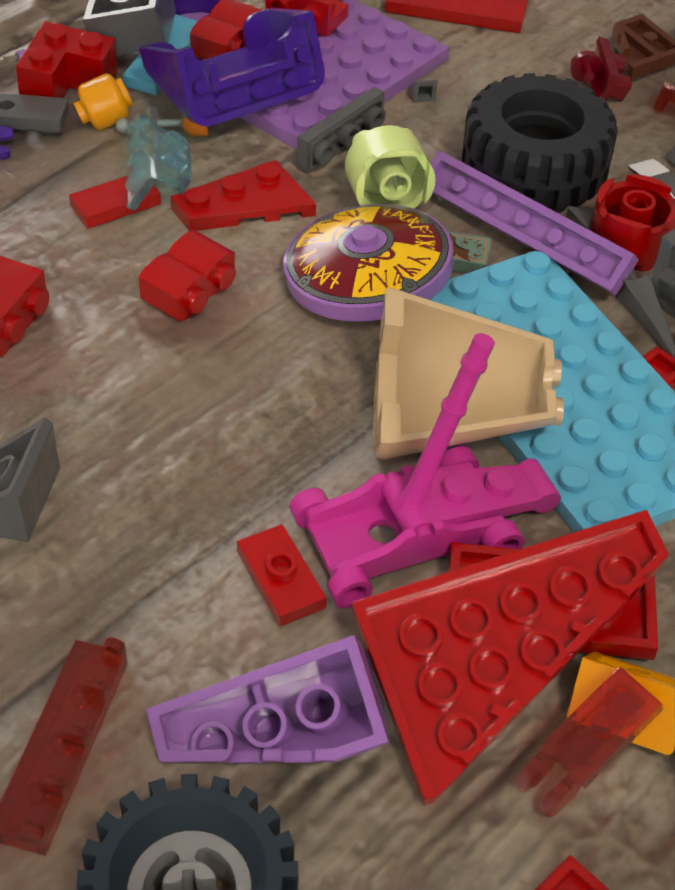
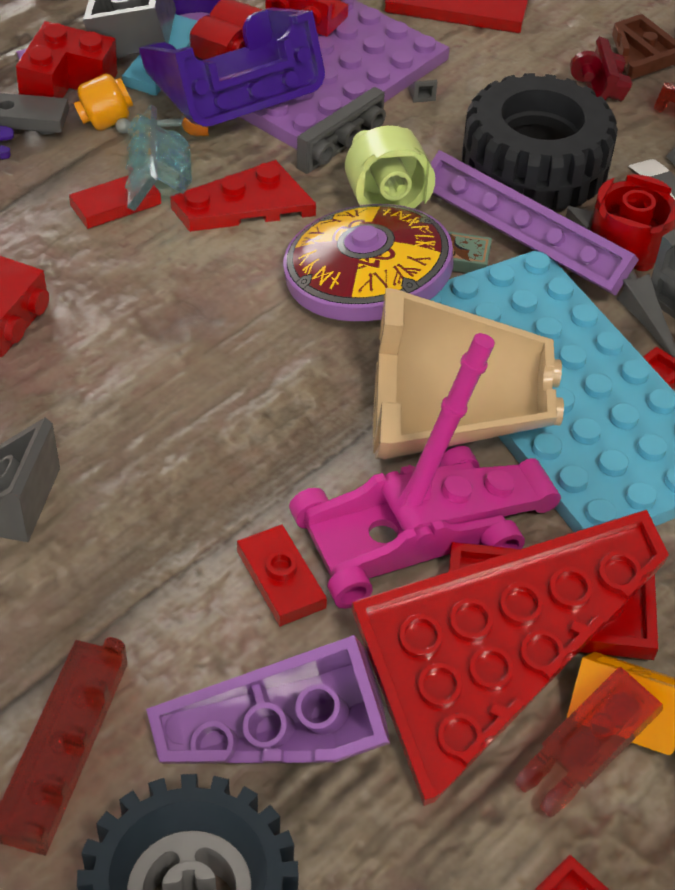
(187, 275): red brick -> none

